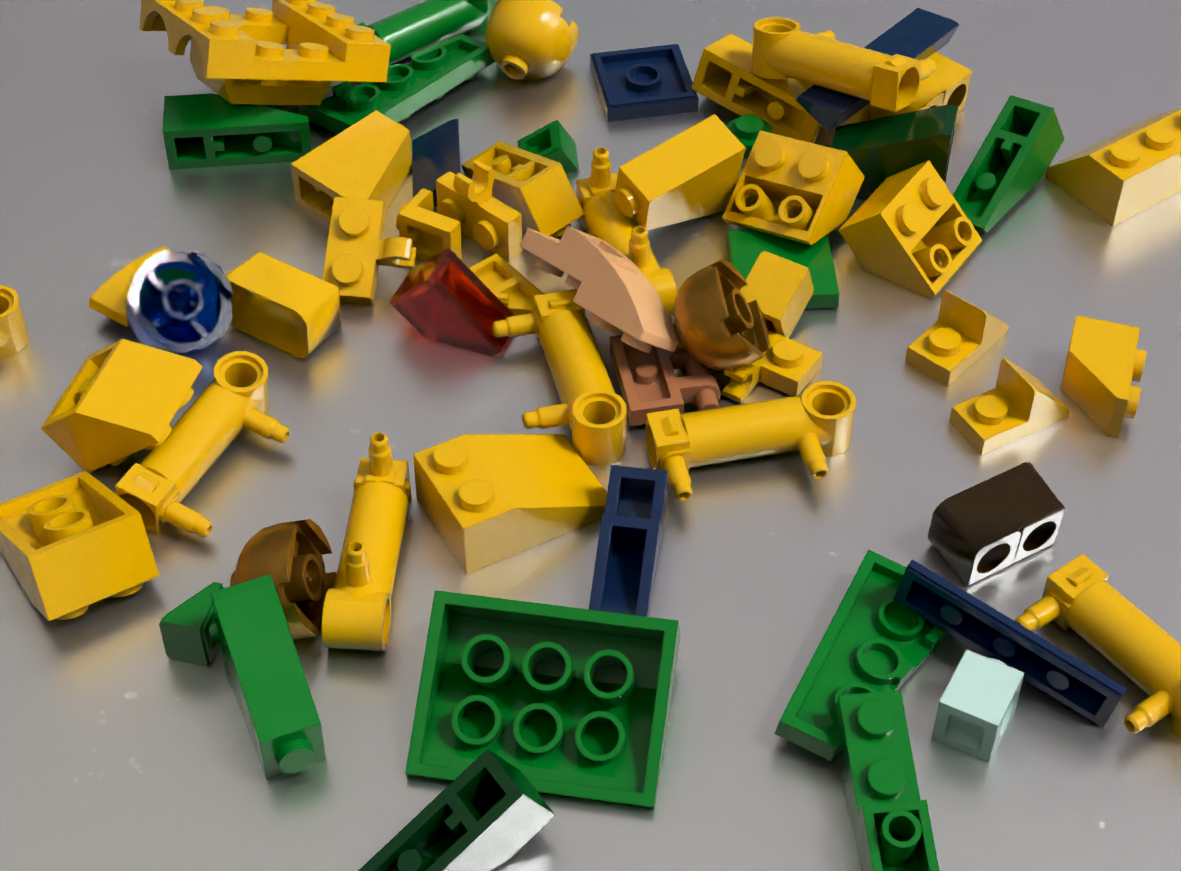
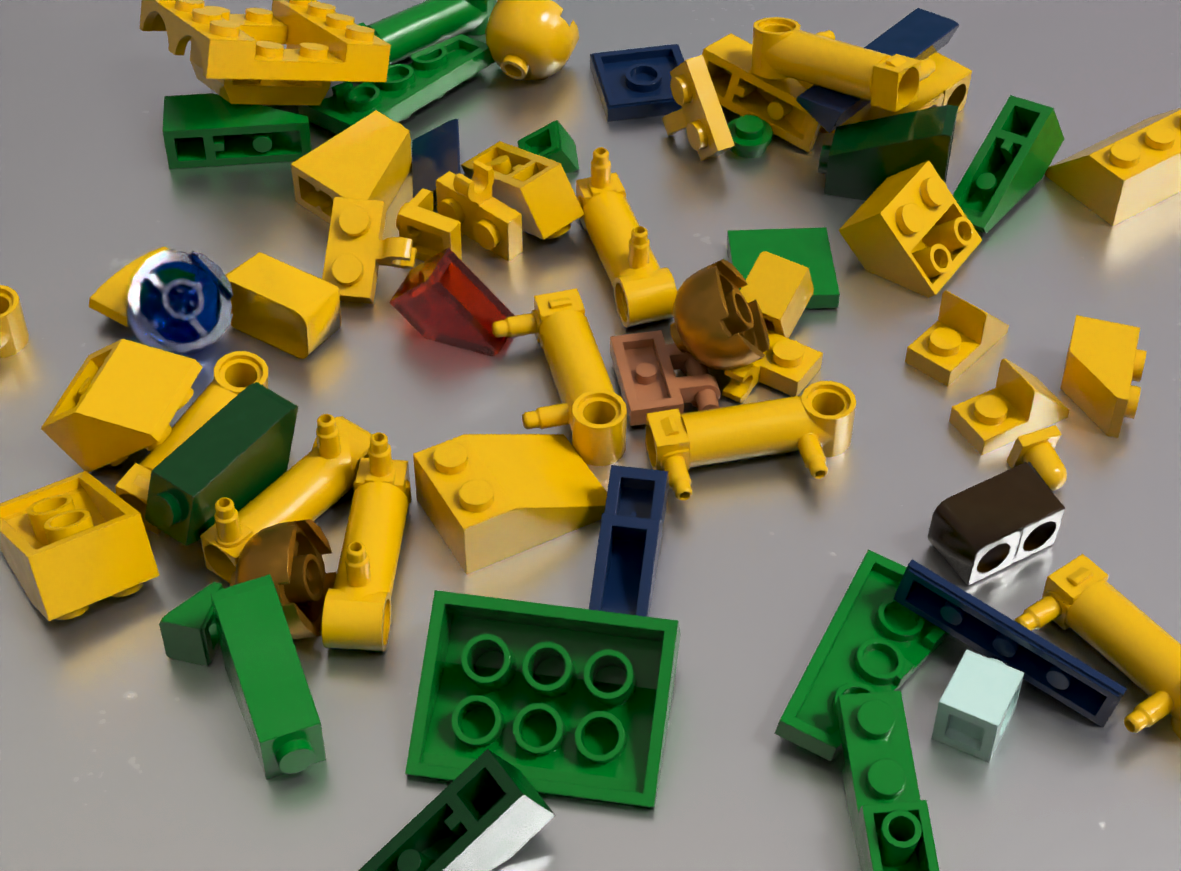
(227, 457): none -> dark green slope
(297, 495): none -> yellow piece
(507, 284): yellow tile -> none
(606, 286): light nougat slope -> none
(681, 176): yellow slope -> none
(700, 110): none -> yellow plate
(794, 189): yellow slope -> none
(1040, 451): none -> yellow piece

